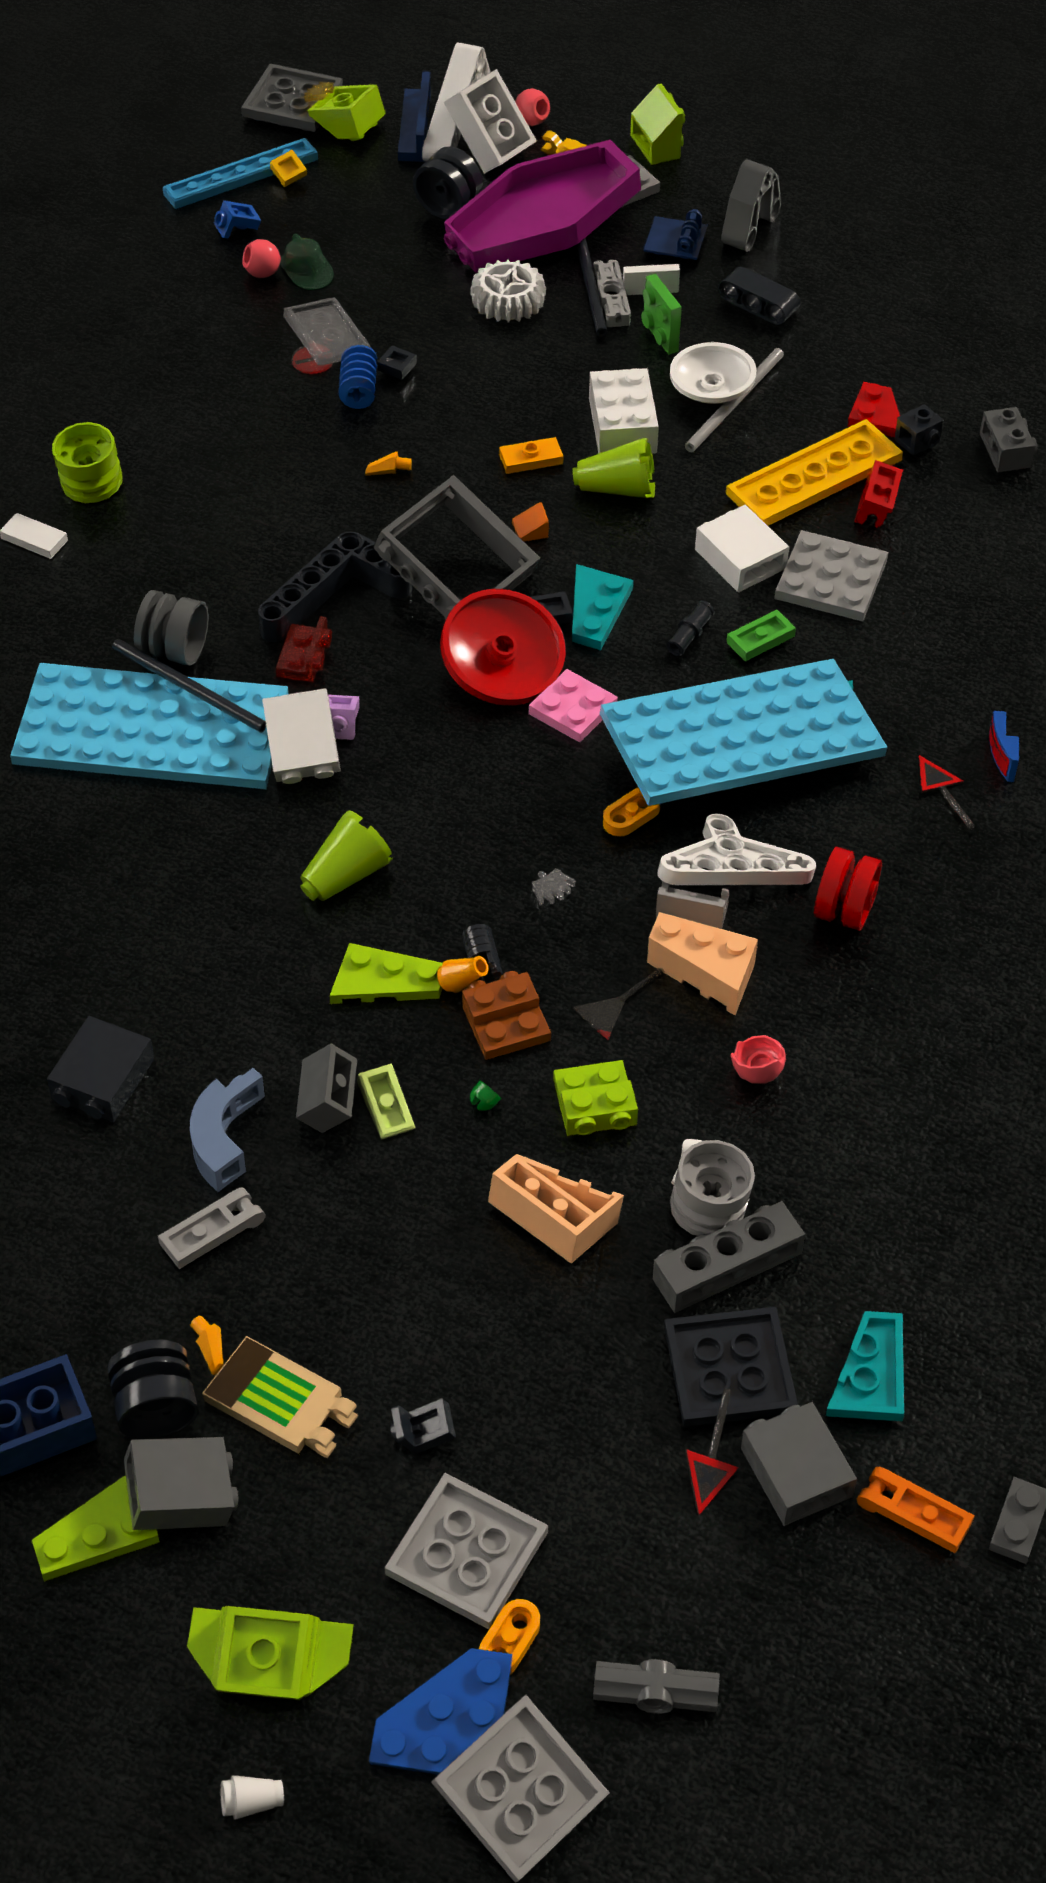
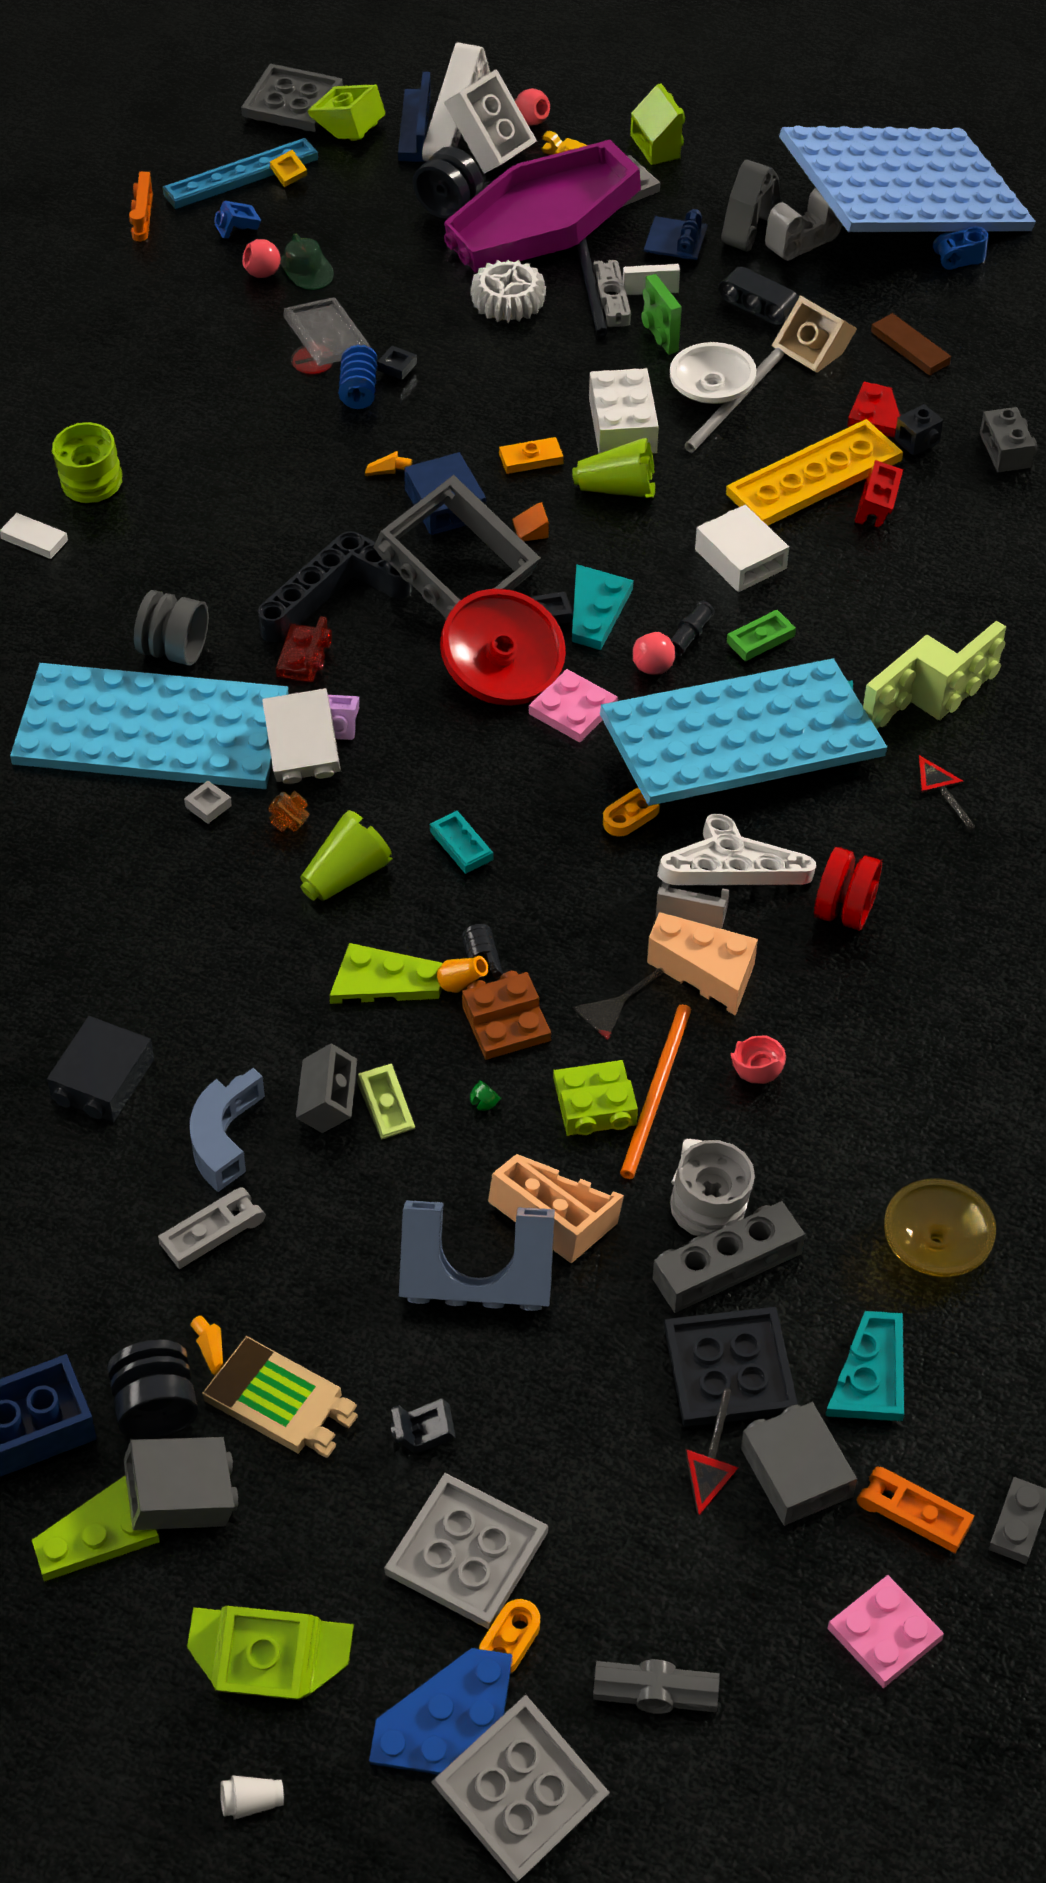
(141, 207): none -> orange plate
(189, 685): black piece -> none
(207, 802): none -> light grey plate
(288, 811): none -> clear orange gear
(318, 91): clear yellow piece -> none
(427, 476): none -> dark blue brick
(428, 1275): none -> sand blue arch
(461, 842): none -> teal plate
(552, 885): clear piece -> none
(653, 653): none -> coral piece
(655, 1092): none -> orange piece
(793, 234): none -> light grey beam
(813, 335): none -> tan slope
(831, 575): light grey plate -> none
(885, 1631): none -> bright pink plate
(905, 179): none -> light blue plate
(911, 344): none -> reddish brown tile
(934, 676): none -> yellowish green bracket
(941, 1212): none -> clear yellow dish
(965, 247): none -> blue piece
(1003, 748): blue slope -> none

